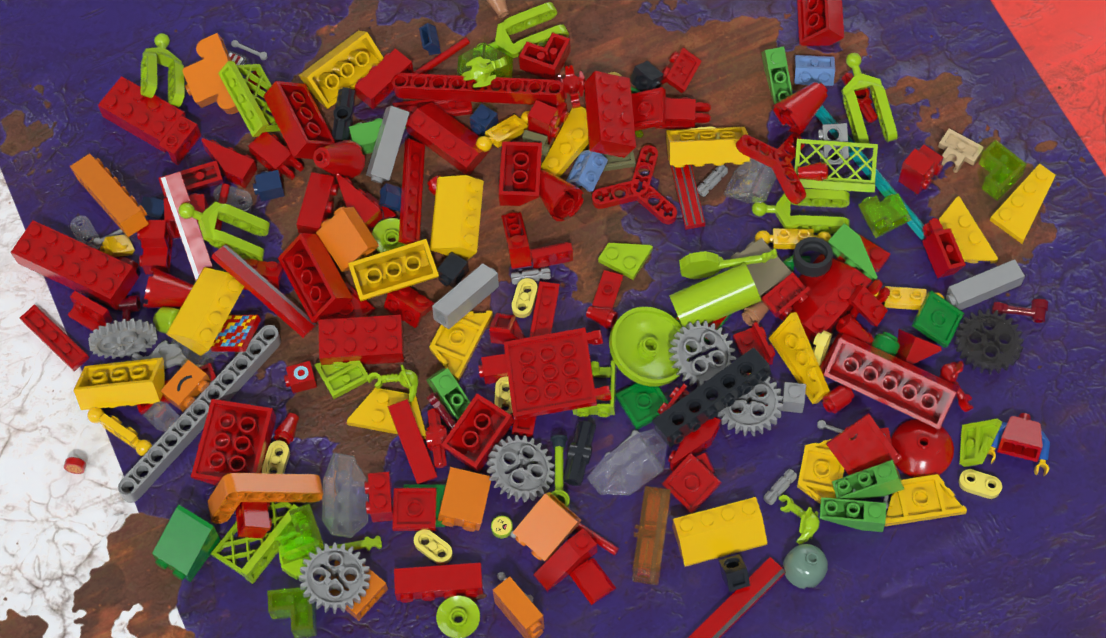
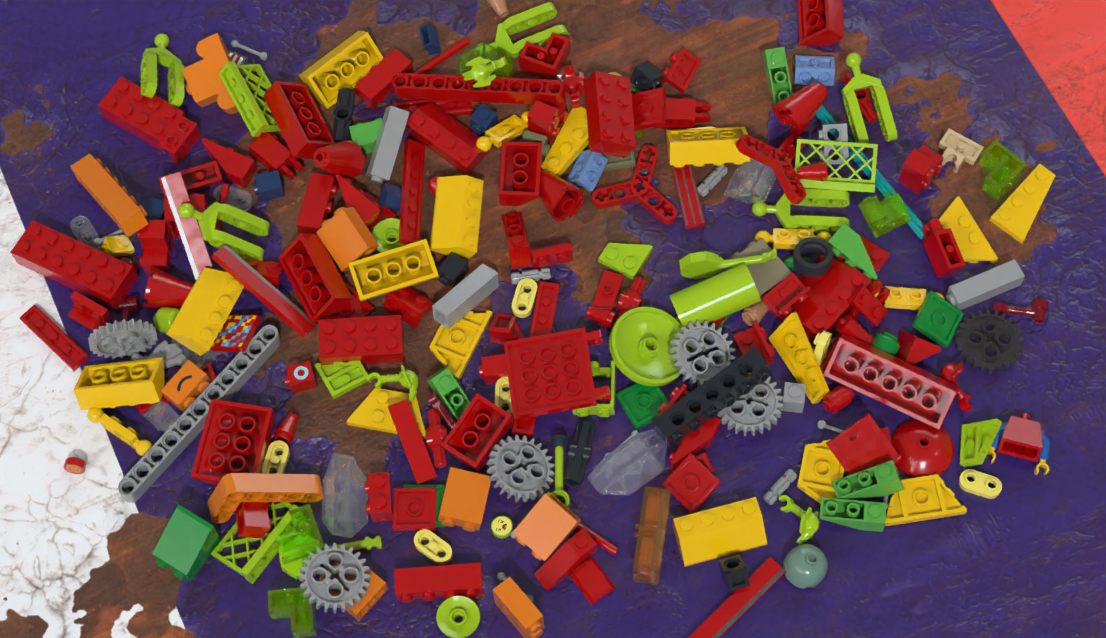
(631, 298): none -> red axle

